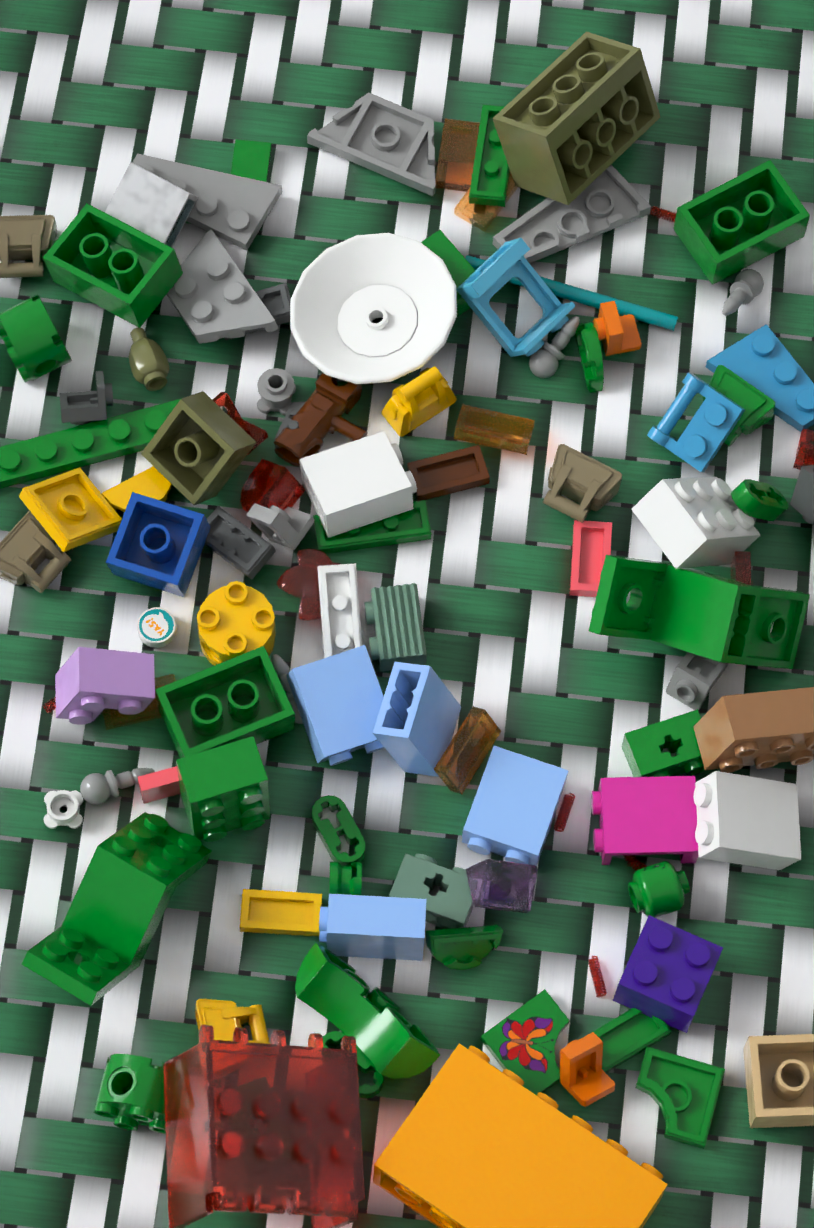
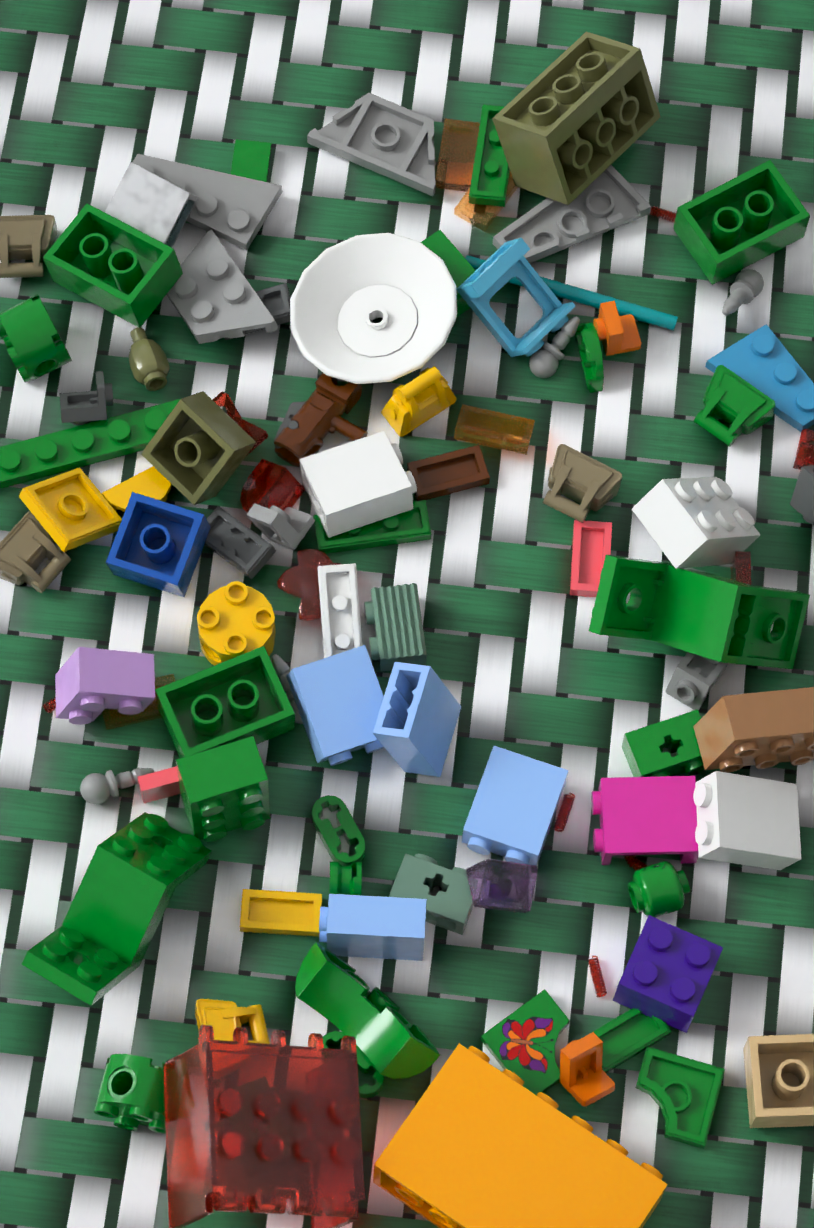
(63, 798): white plate -> none
(156, 627): white tile -> none
(276, 391): light grey brick -> none
(463, 946): green tile -> none
(467, 750): clear orange tile -> none
(706, 429): dark azure plate -> none
(759, 500): green beam -> none

